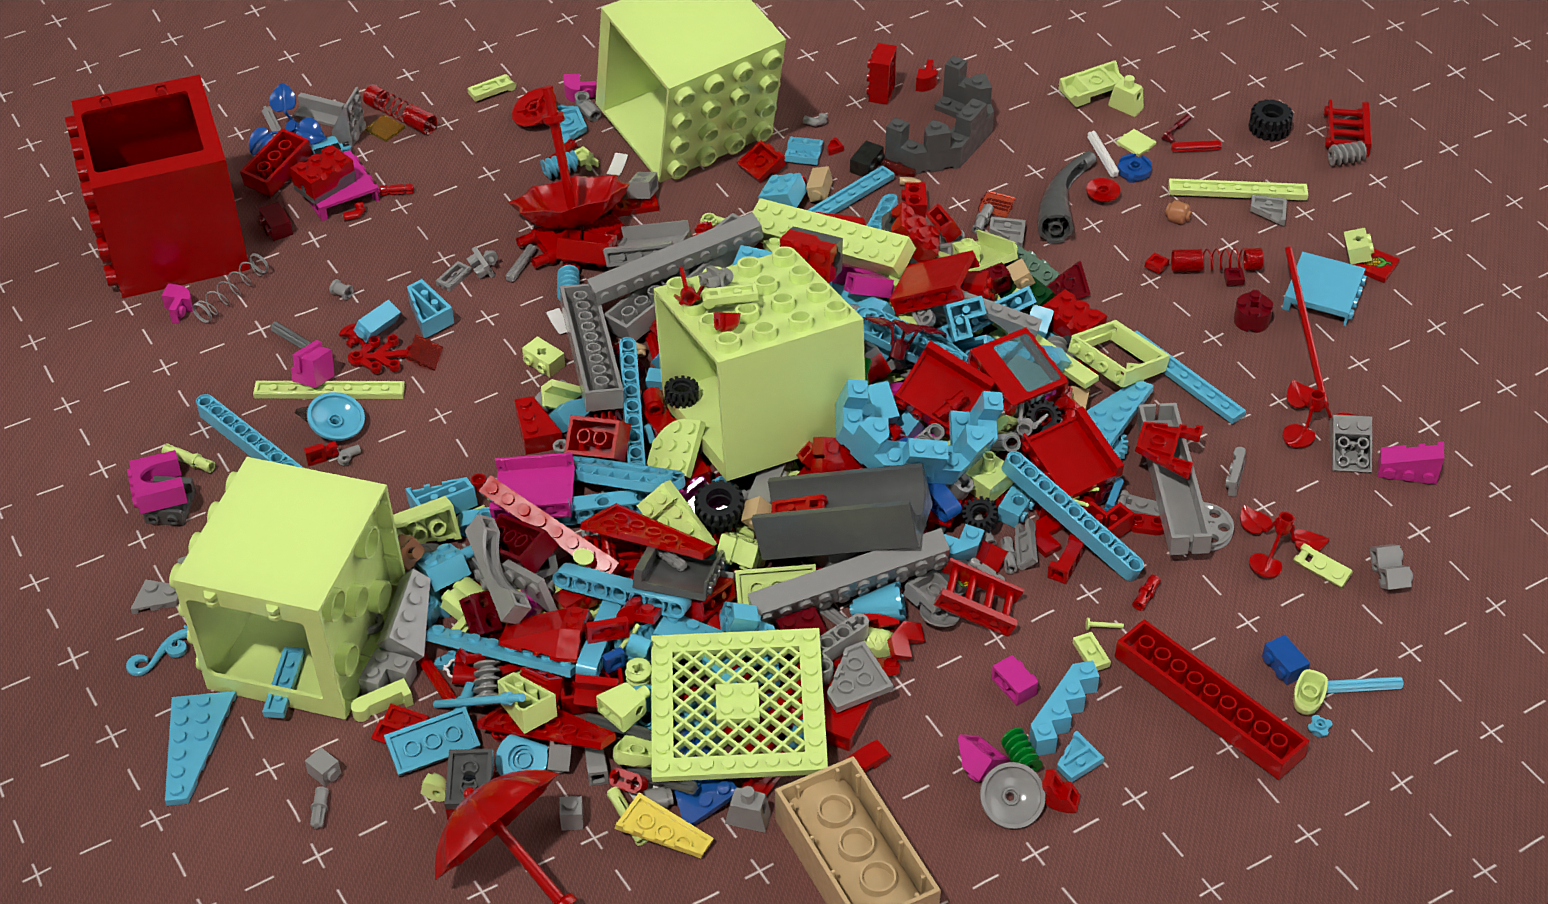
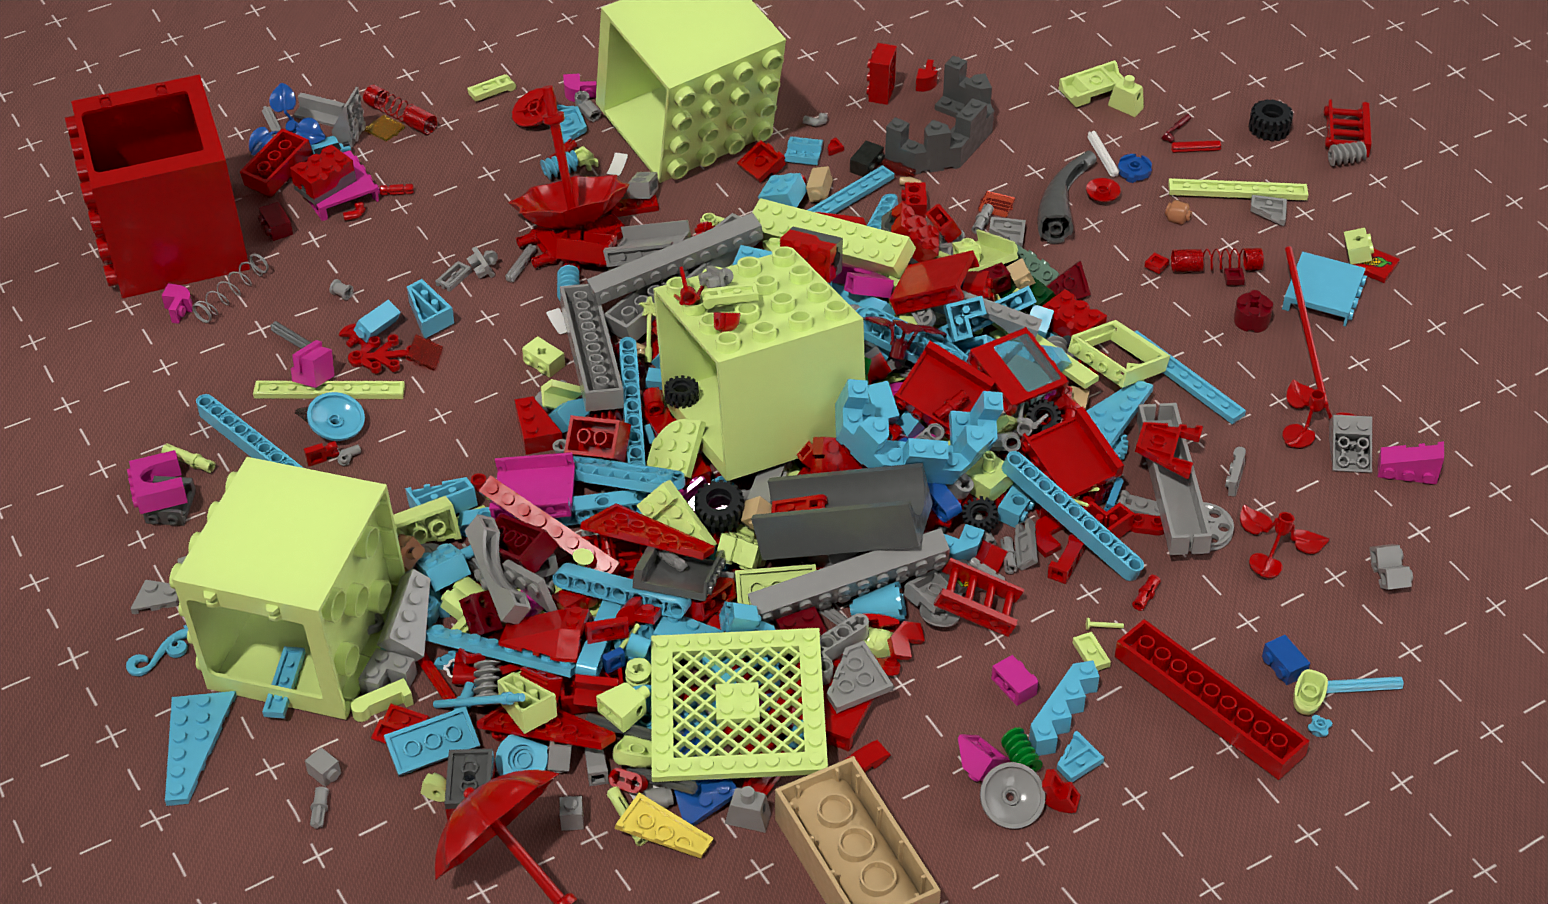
(649, 310): none -> yellowish green piece
(1136, 142): yellowish green piece -> none
(1323, 566): yellowish green plate -> none

